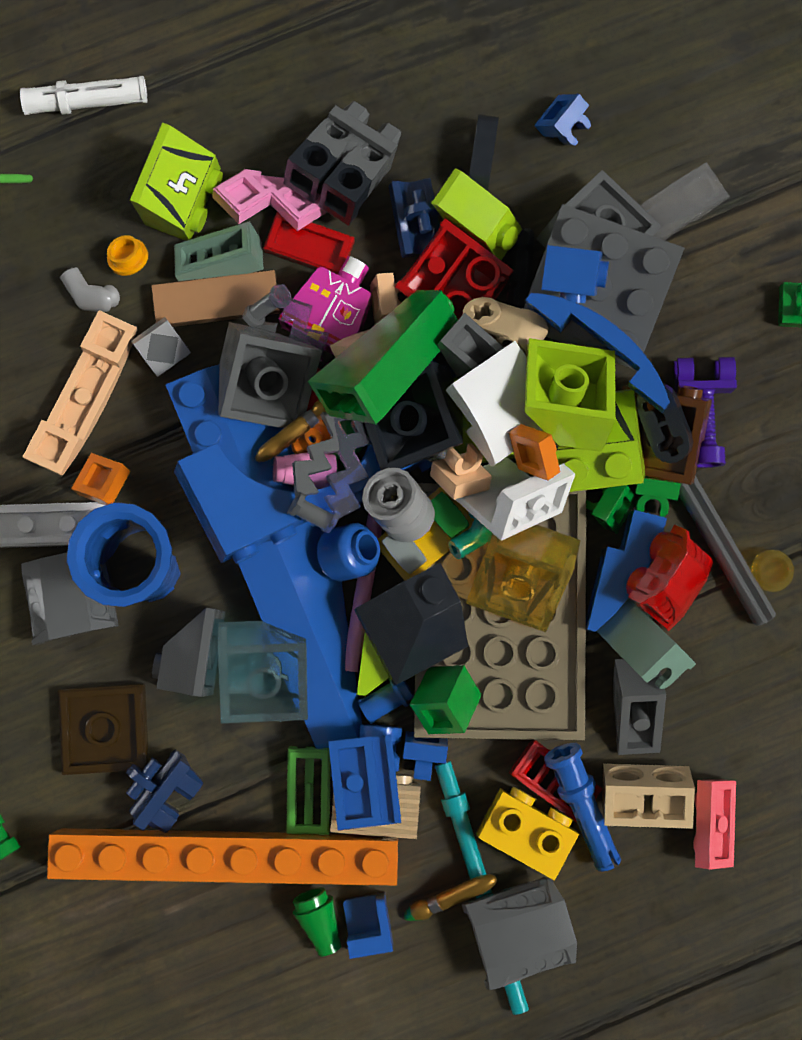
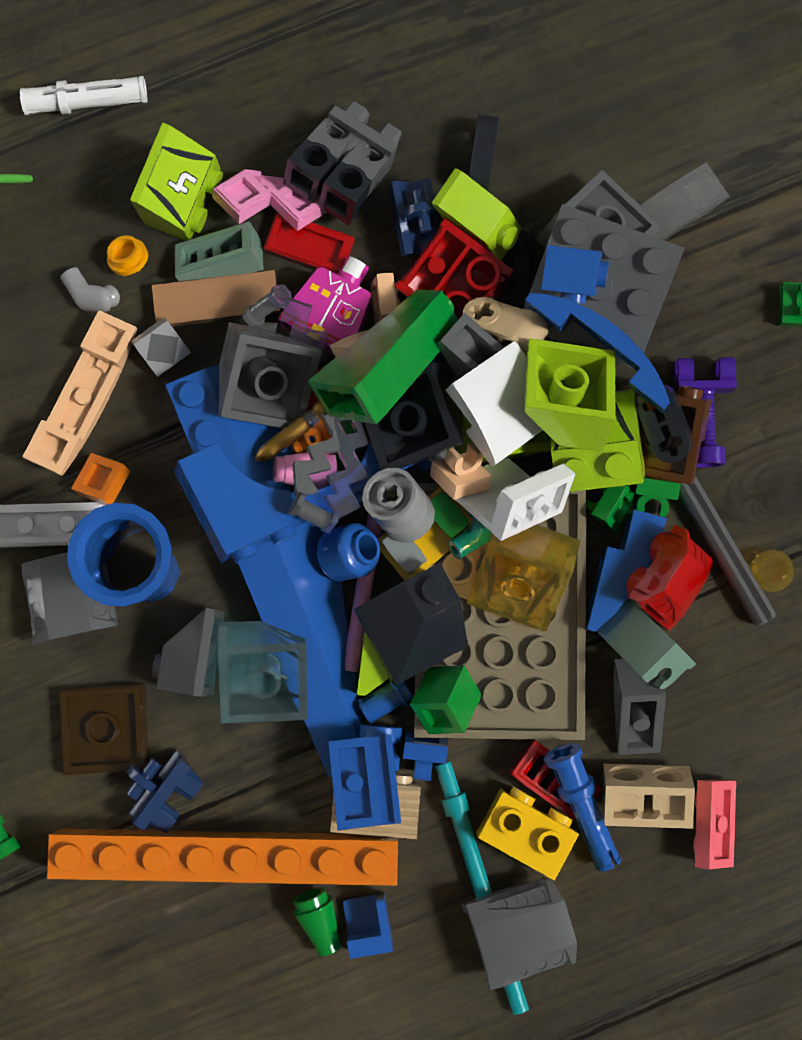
(308, 827): bright green tile -> none
(425, 908): pearl gold piece -> none
(534, 452): orange plate -> none
(561, 117): blue tile -> none

